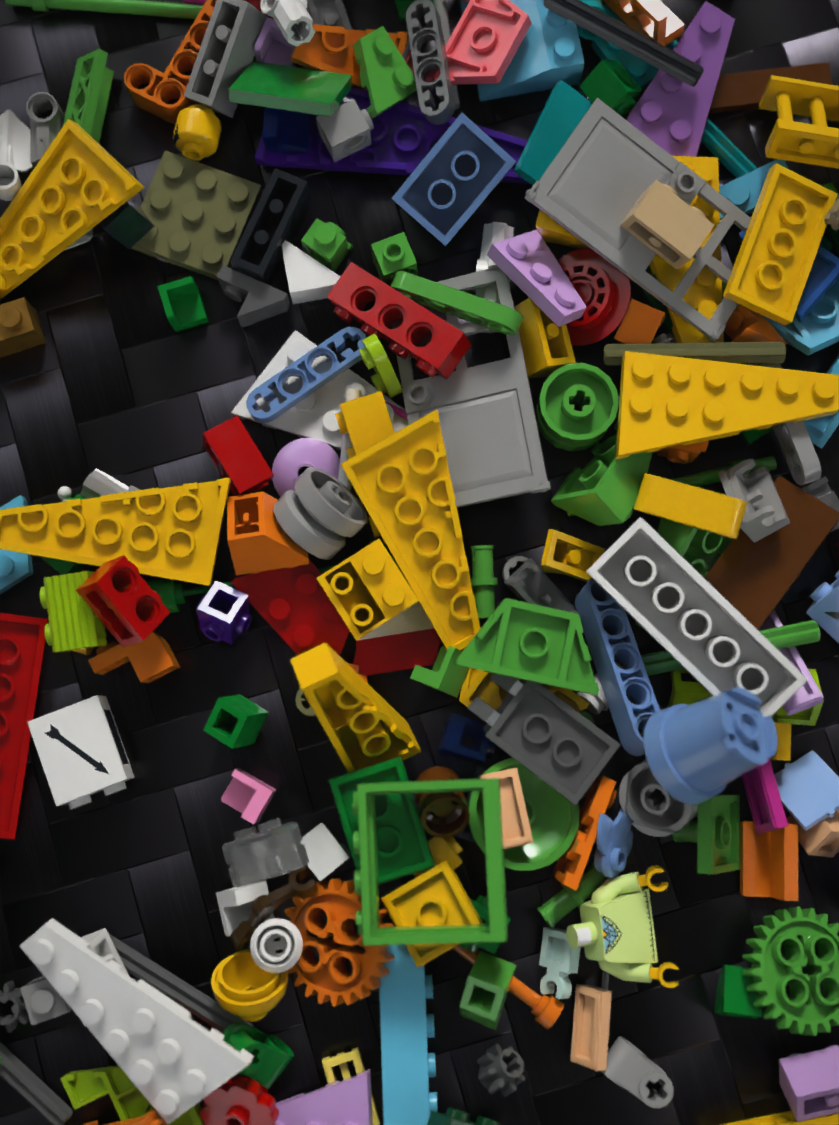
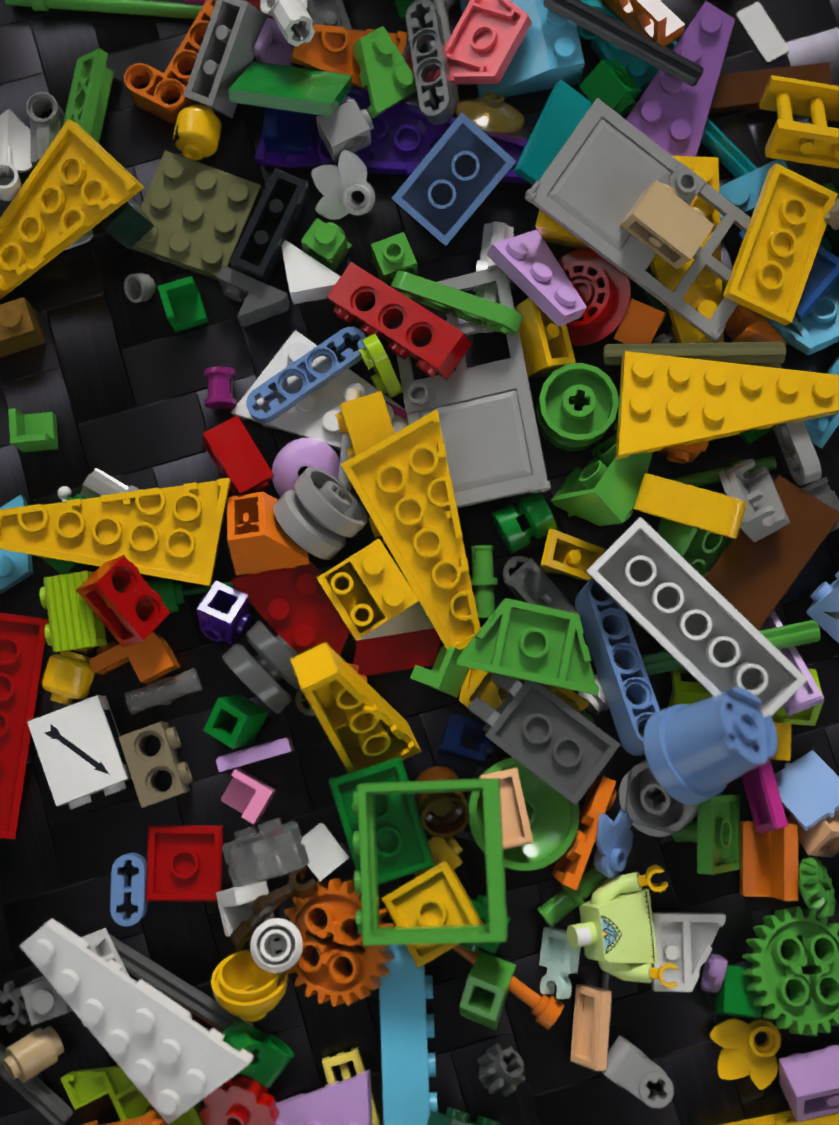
(32, 1054): none -> tan brick
(33, 431): none -> bright green panel
(68, 677): none -> yellow head
(120, 889): none -> medium blue beam
(139, 287): none -> light grey hinge
(145, 767): none -> dark tan brick
(163, 691): none -> clear pin
(184, 862): none -> red tile
(220, 387): none -> magenta bush
(254, 754): none -> lavender tile
(267, 668): none -> dark grey wheel
(339, 183): none -> white plate
(491, 113): none -> clear yellow dish
(535, 516): none -> green wheel
(686, 942): none -> white wing
(713, 973): none -> lavender tile
(742, 1055): none -> yellow plate
(762, 31): none -> white sticker
(816, 887): none -> bright green gear

